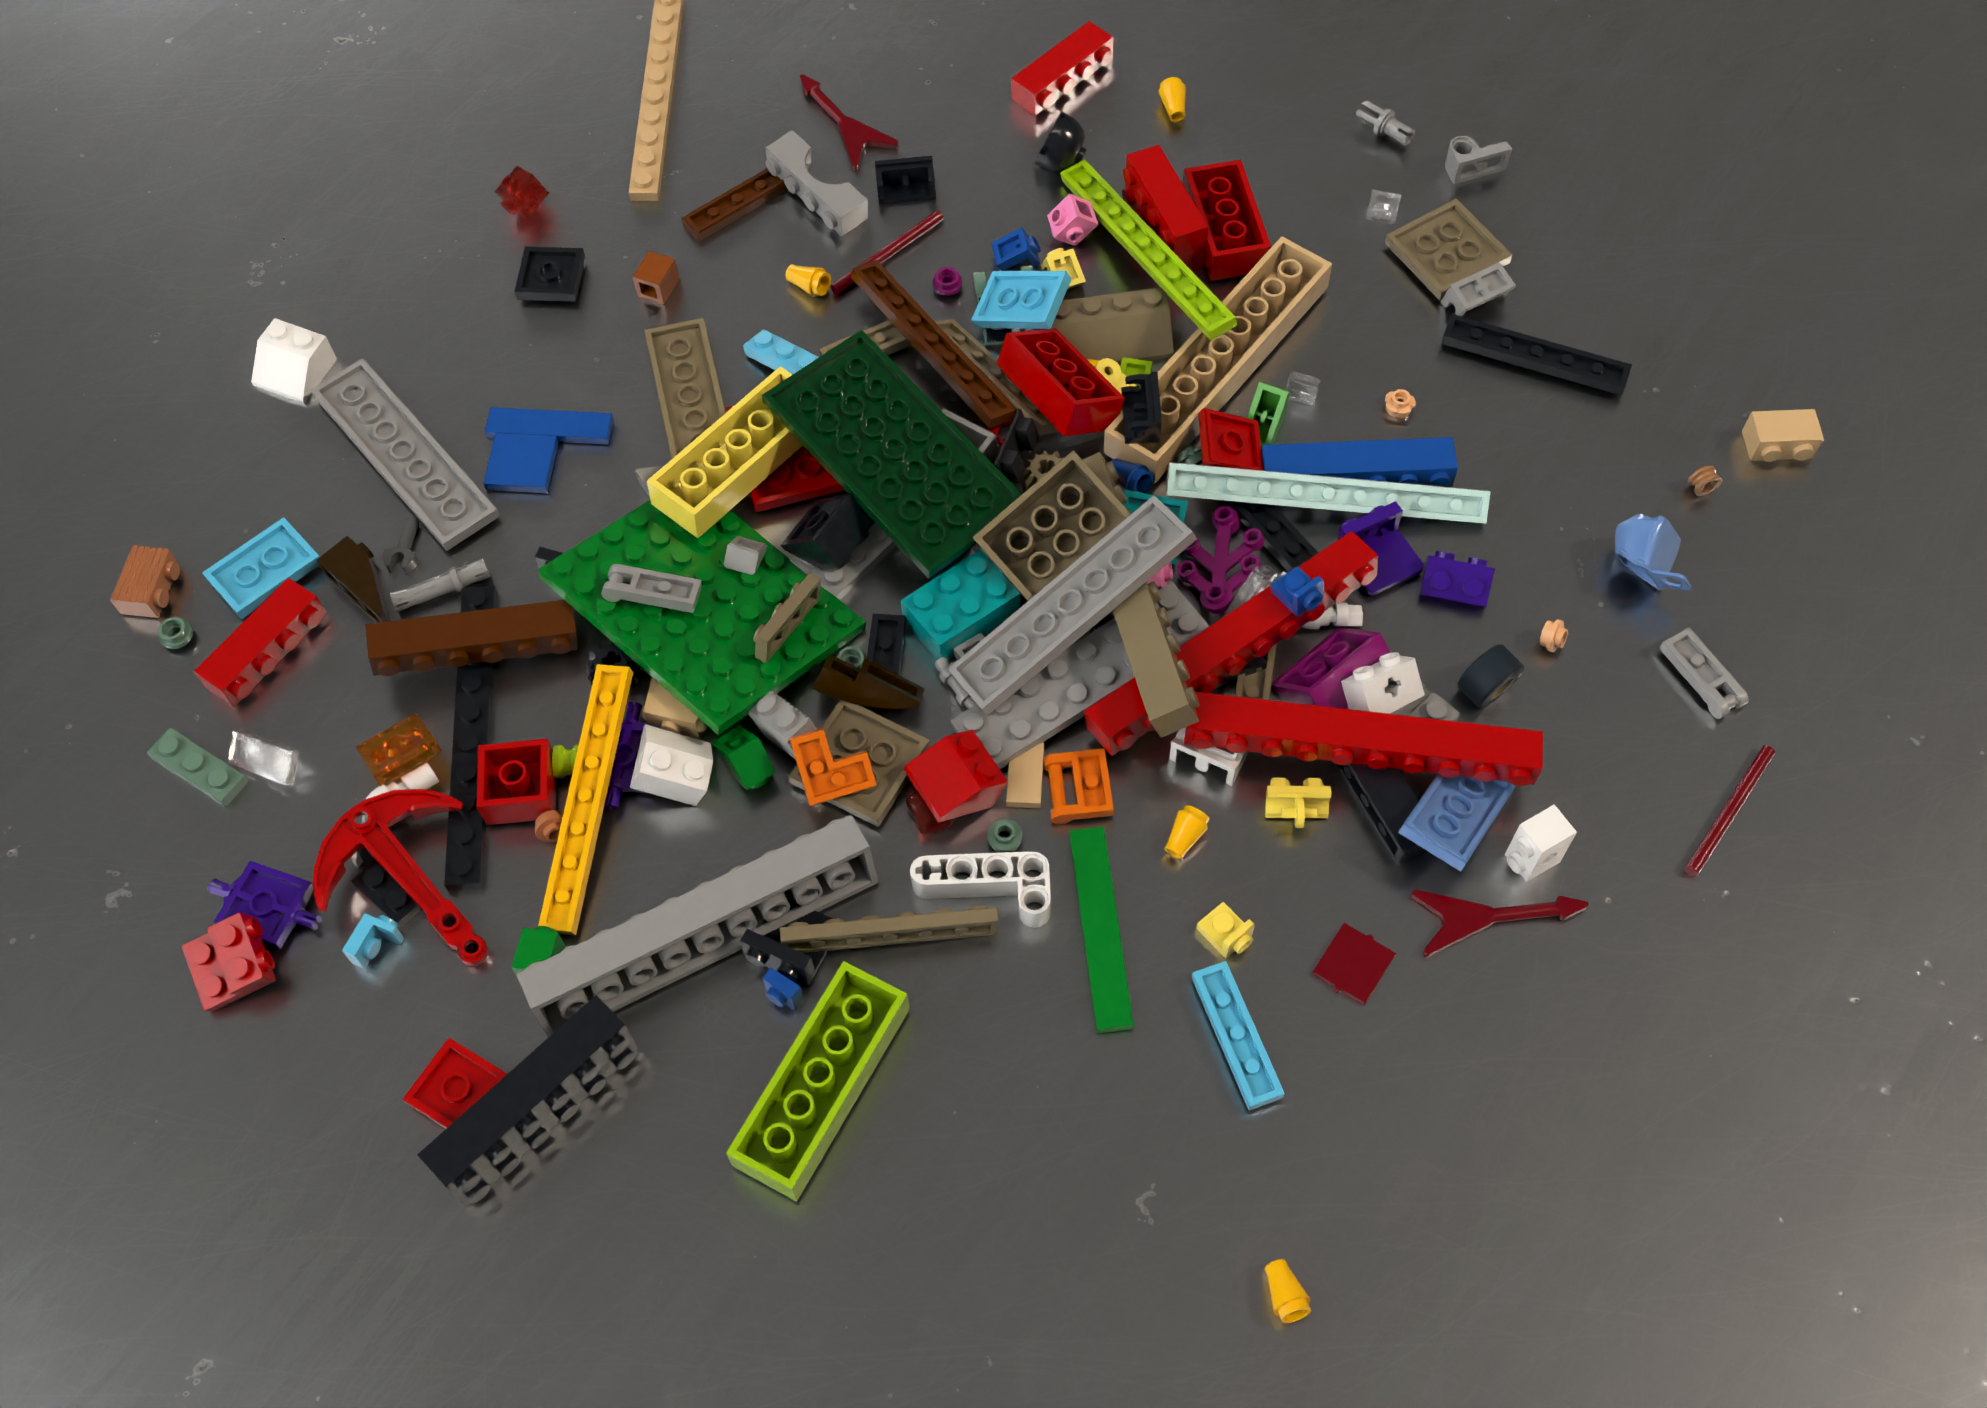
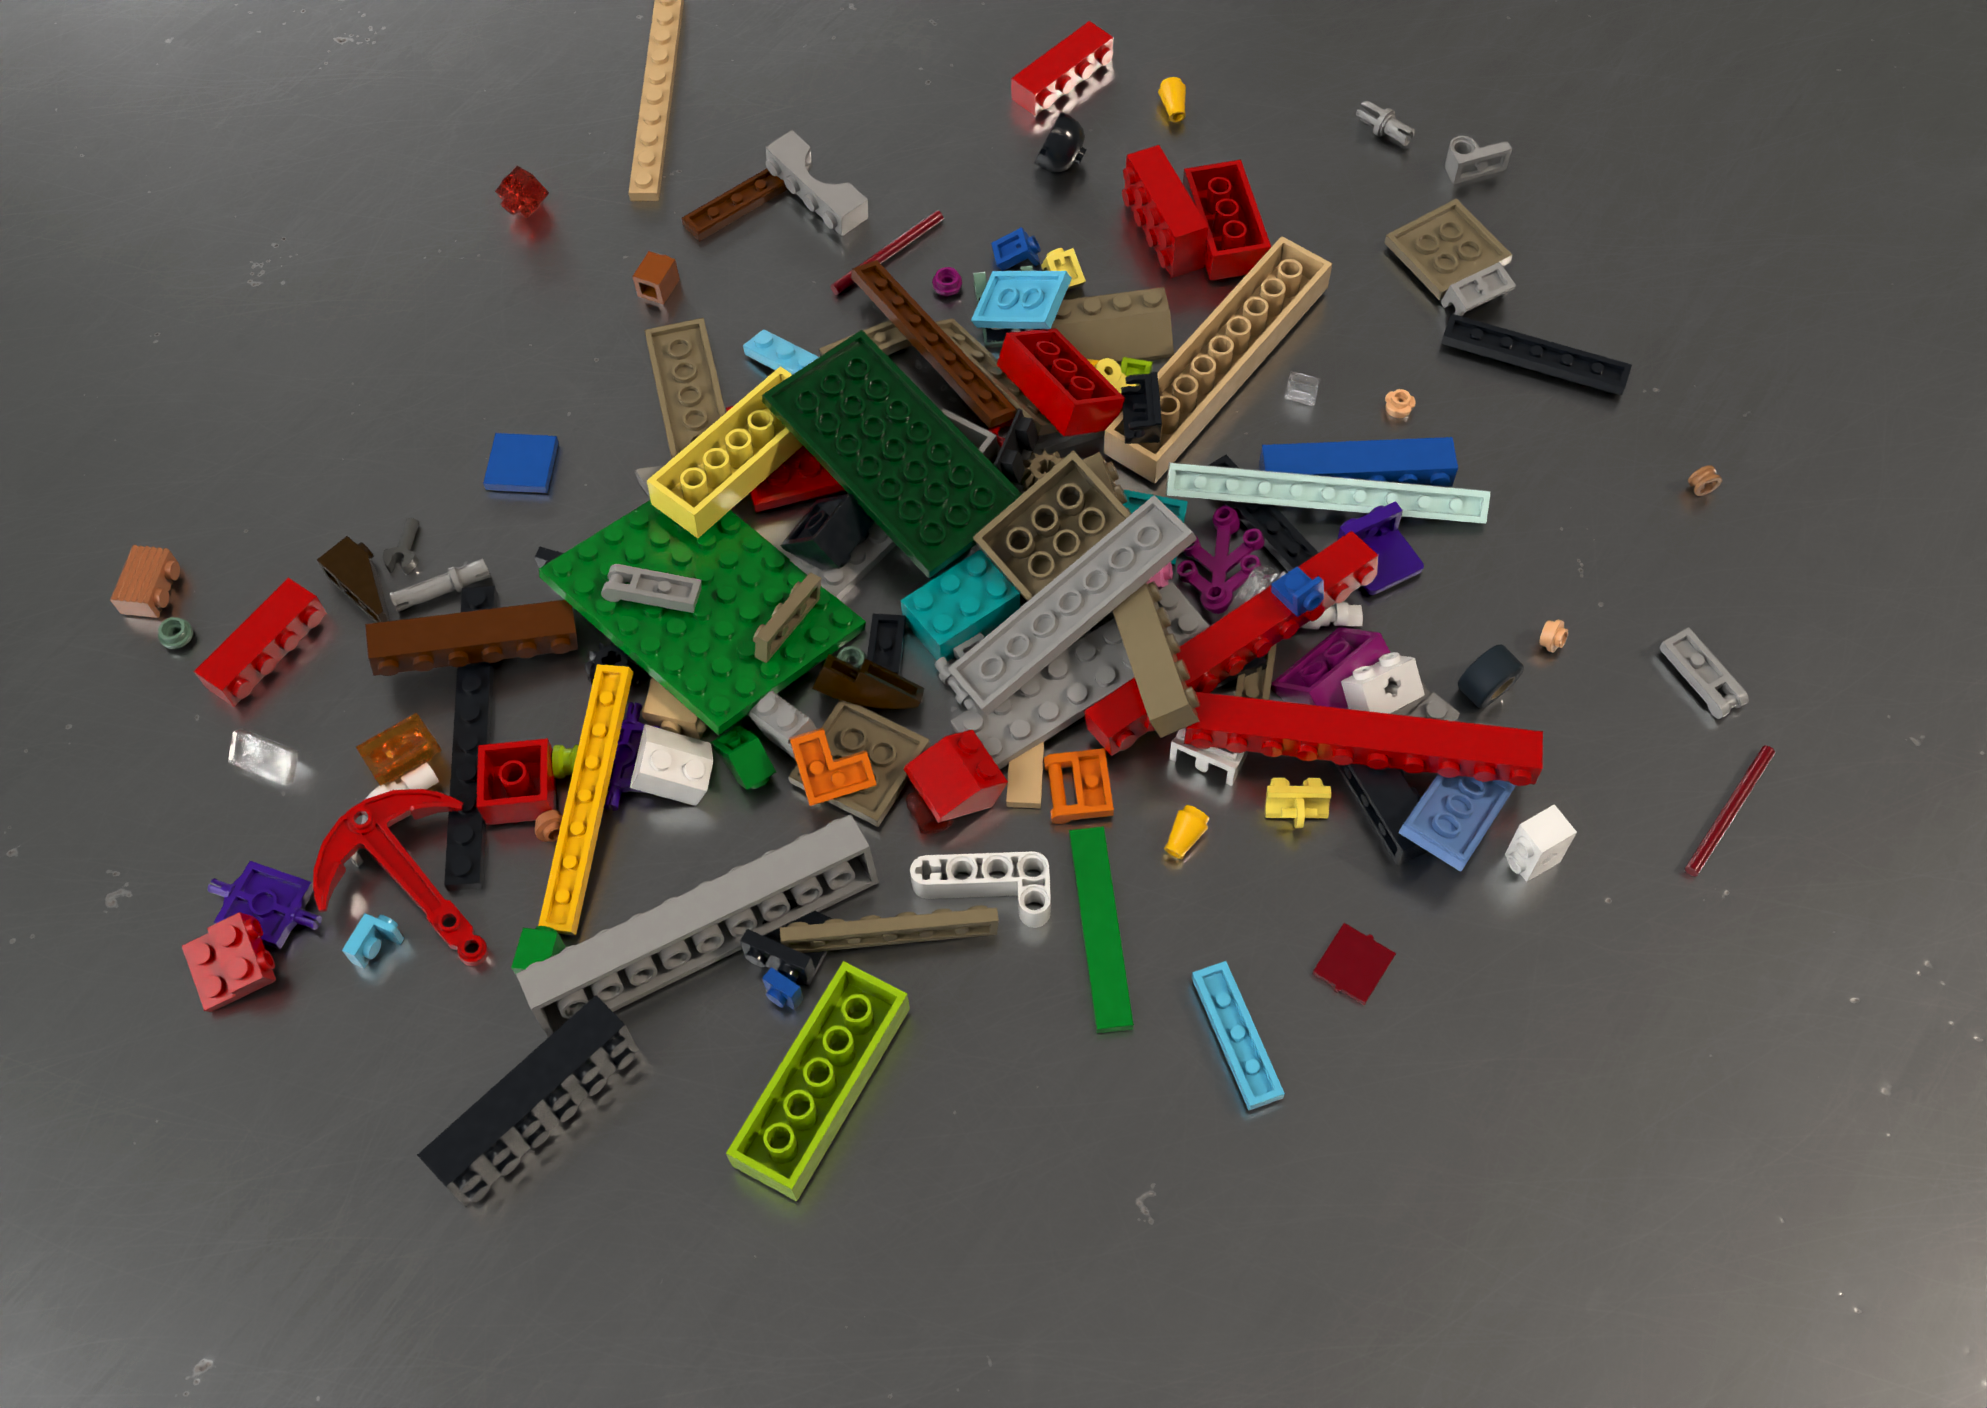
(197, 767): sand green plate -> none
(261, 566): medium azure plate -> none
(291, 360): white slope -> none
(385, 894): black plate -> none
(405, 454): light grey plate -> none
(452, 1083): red plate -> none
(550, 274): black plate -> none
(566, 425): blue tile -> none
(744, 555): light grey slope -> none
(810, 279): yellow cone -> none
(854, 133): dark red piece -> none
(905, 180): black hinge -> none
(1004, 844): sand green plate -> none
(1072, 220): bright pink brick -> none
(1133, 476): blue cone -> none
(1150, 251): lime plate -> none
(1190, 456): sand green plate -> none
(1226, 930): light yellow bracket -> none
(1229, 440): red plate -> none
(1269, 409): bright green slope -> none
(1286, 1292): yellow cone -> none
(1383, 206): clear plate -> none
(1457, 580): dark purple bracket -> none
(1467, 918): dark red piece -> none
(1649, 550): medium blue piece -> none
(1782, 435): tan brick -> none

